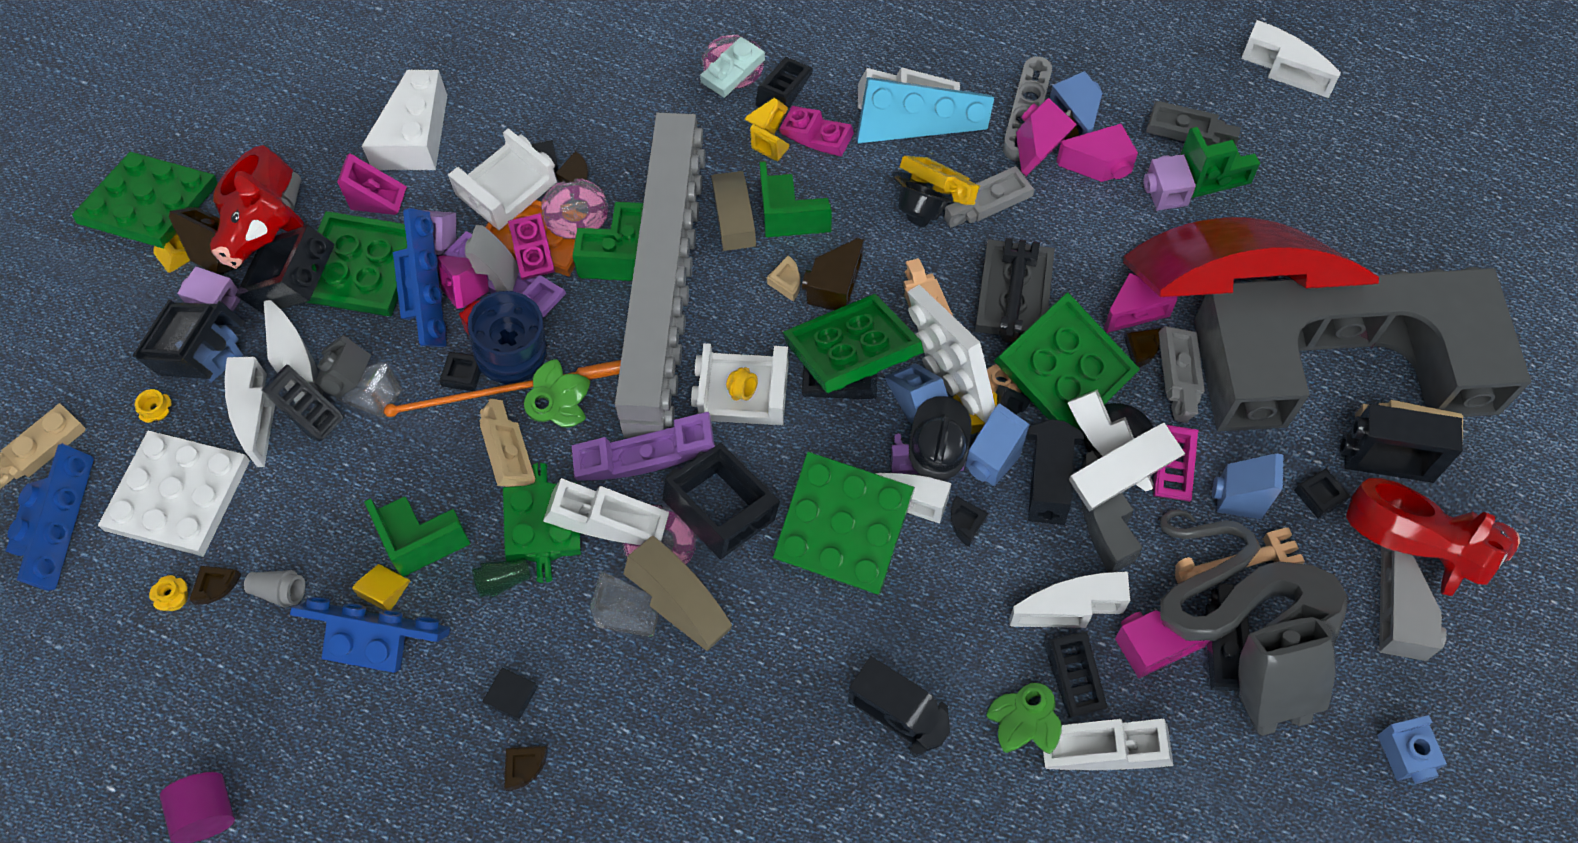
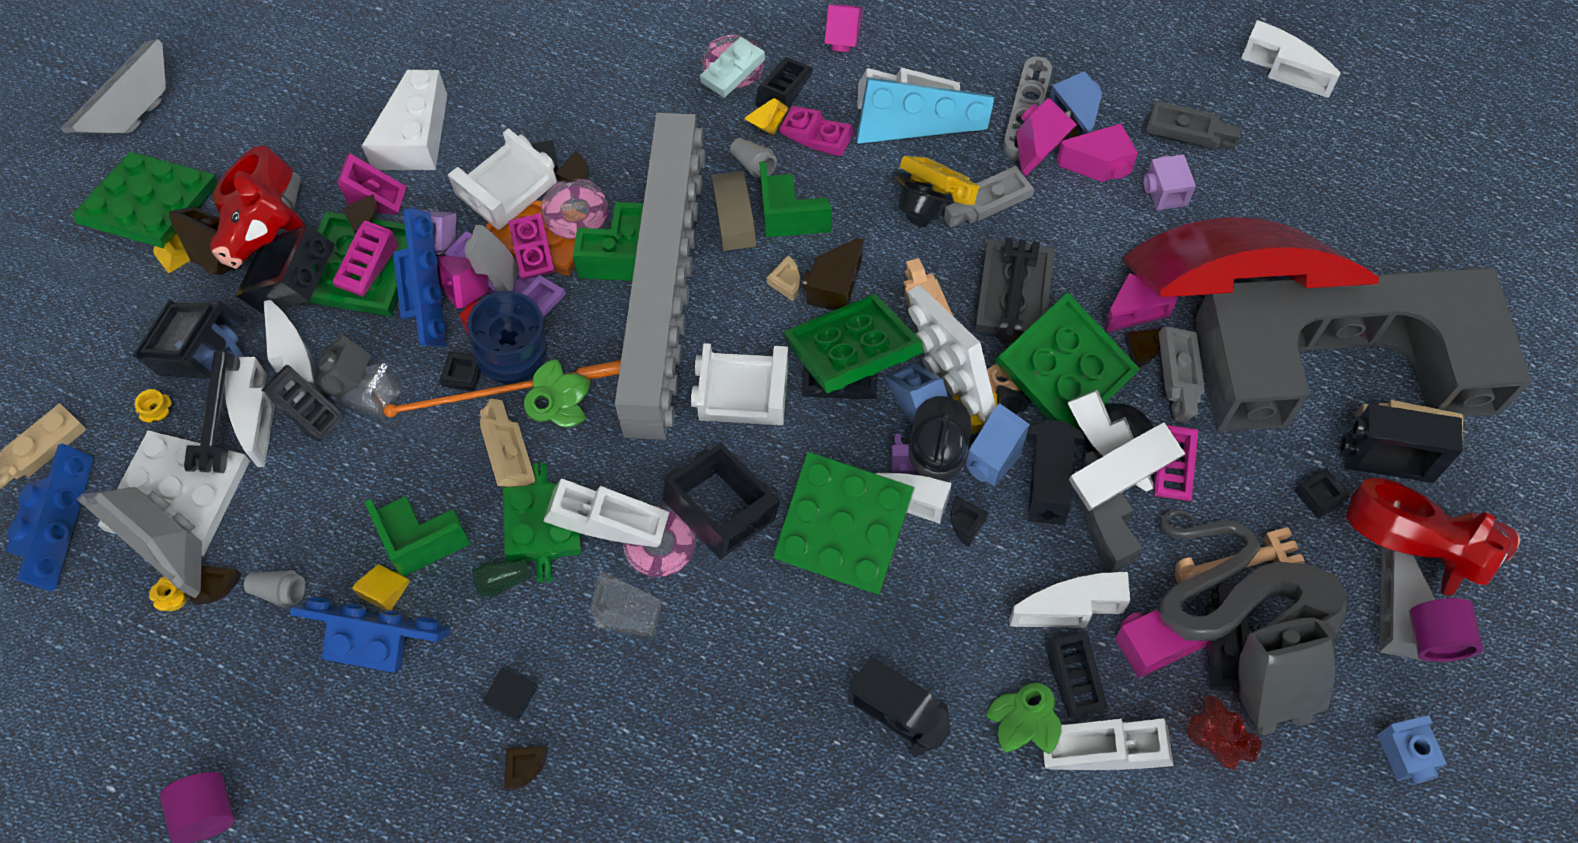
(124, 95): none -> light grey wedge
(152, 533): none -> light grey wedge
(207, 451): none -> black hinge
(208, 288): lavender brick -> none
(361, 211): none -> dark brown tile
(368, 238): none -> dark pink slope
(643, 453): medium lavender slope -> none
(677, 593): dark tan slope -> none
(741, 384): yellow plate -> none
(751, 154): none -> light grey cone
(767, 143): yellow slope -> none
(843, 26): none -> dark pink slope
(1217, 165): green panel -> none
(1223, 734): none -> clear red hips
(1249, 486): medium blue slope -> none
(1445, 630): none -> magenta piece

